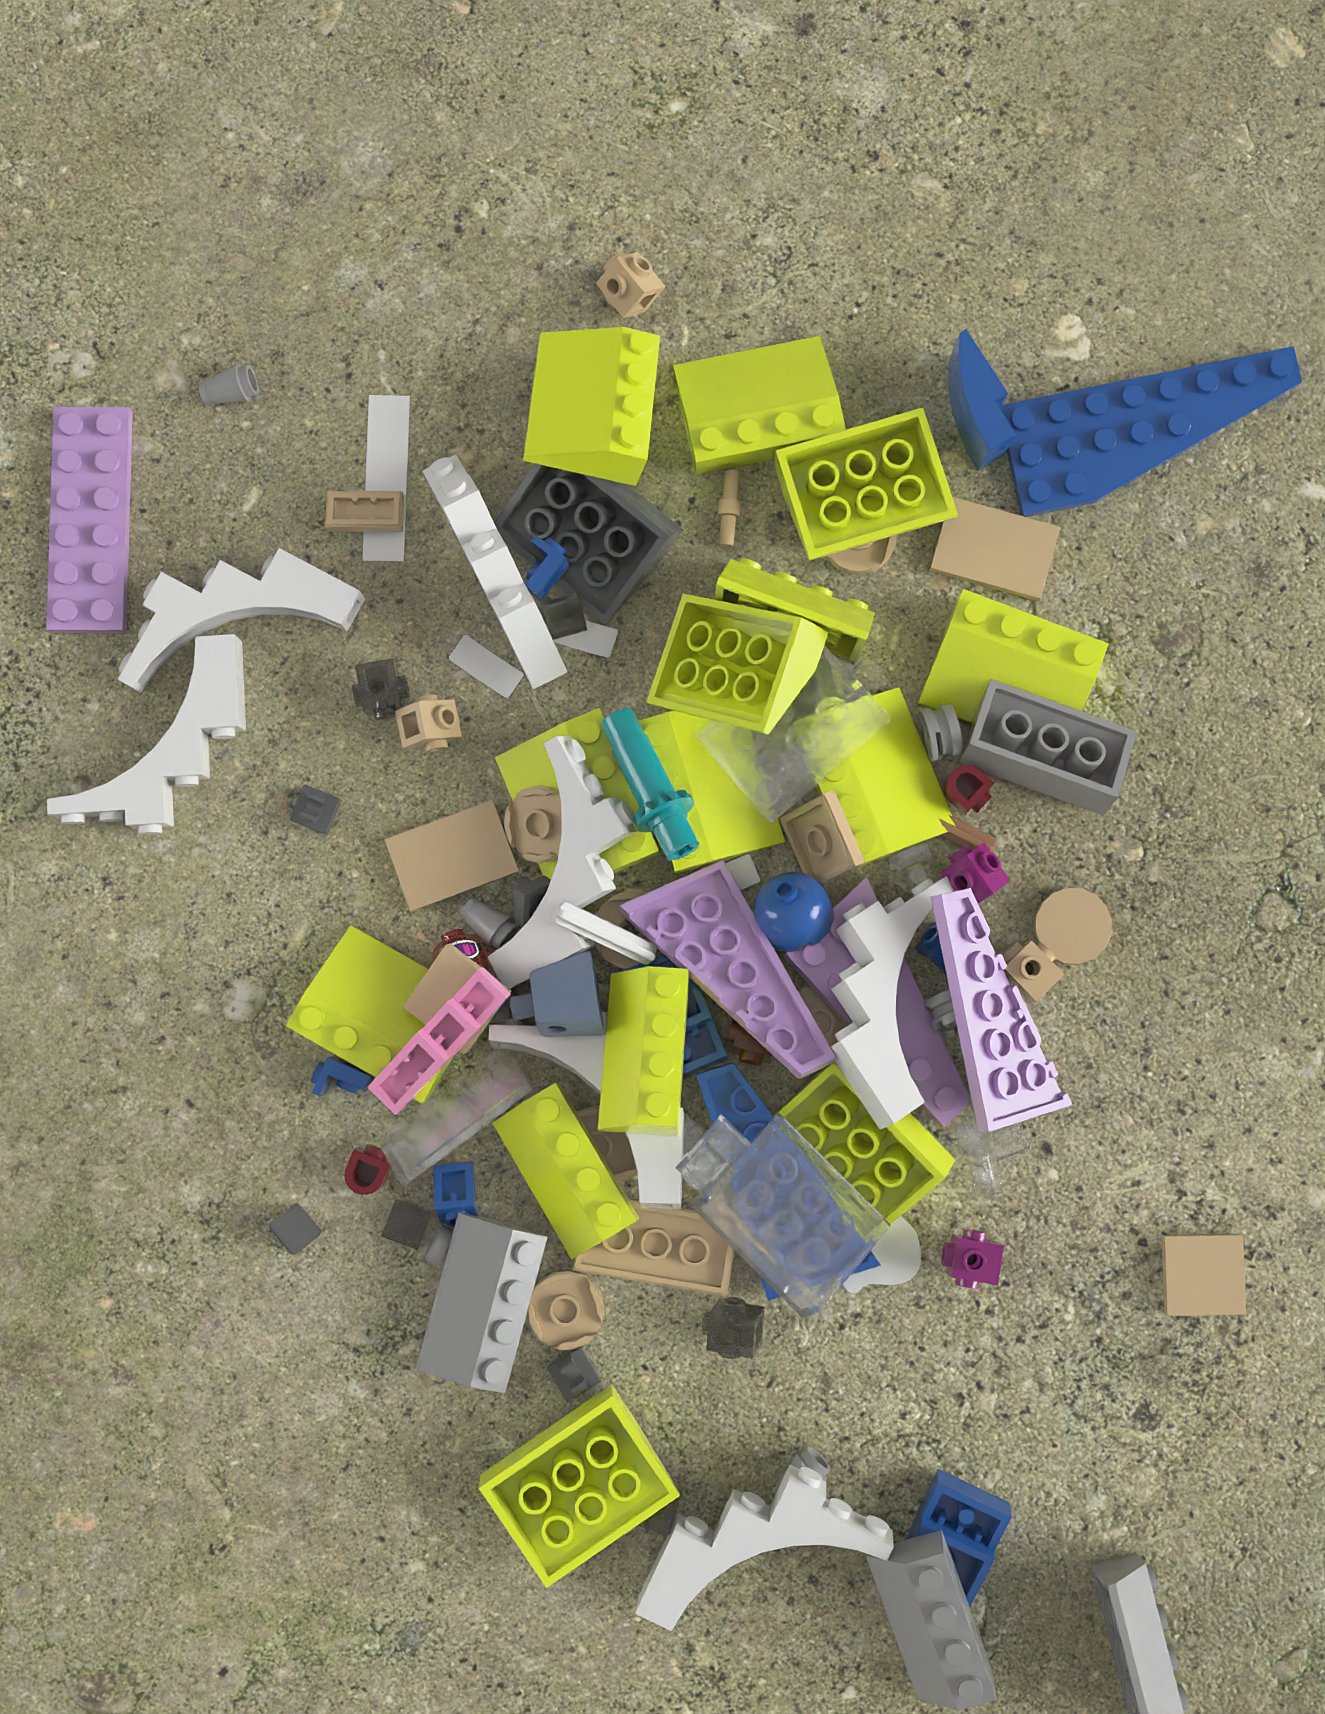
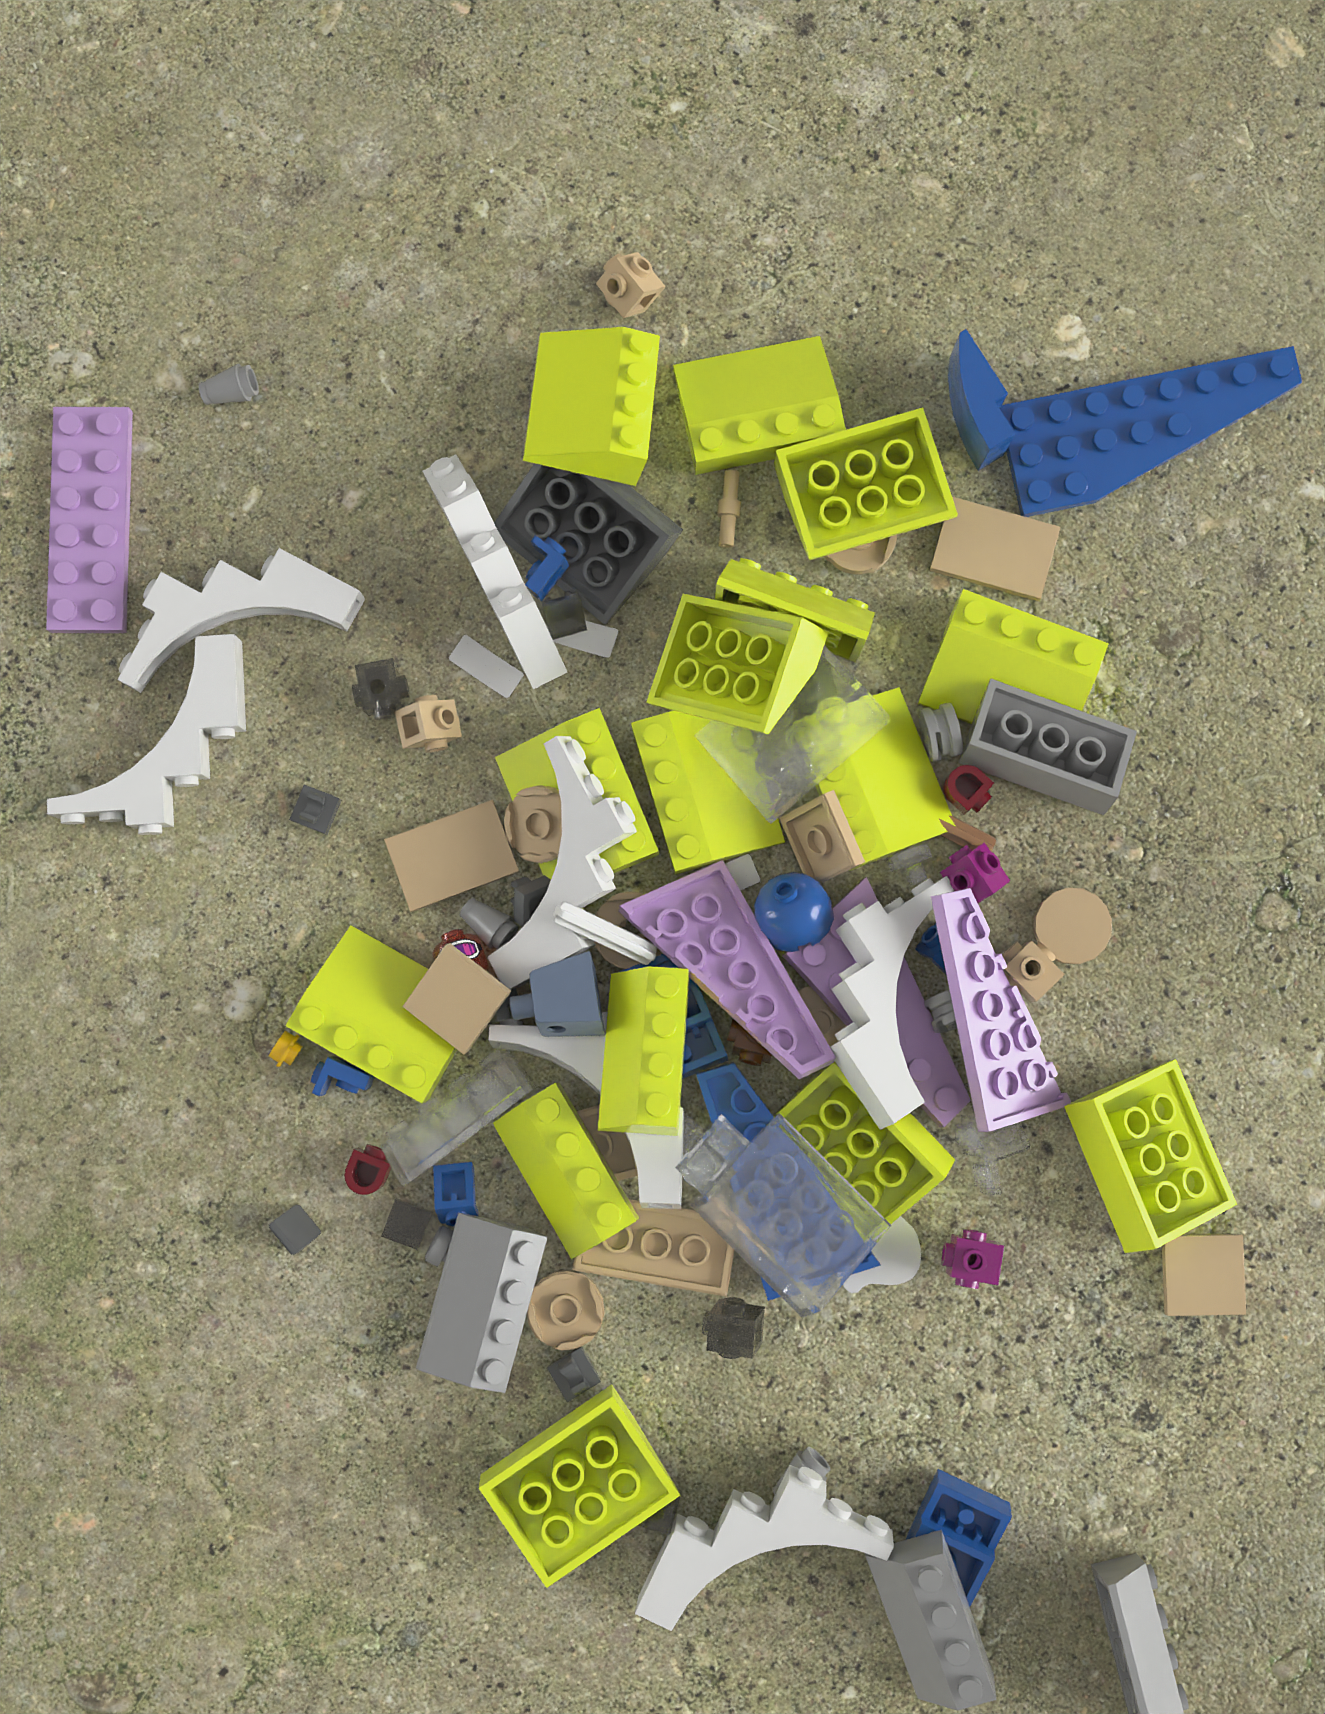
(286, 1049): none -> yellow plate
(364, 511): tan plate -> none
(386, 468): white sticker -> none
(438, 1040): bright pink slope -> none
(660, 806): teal gear -> none
(1150, 1157): none -> neon yellow slope

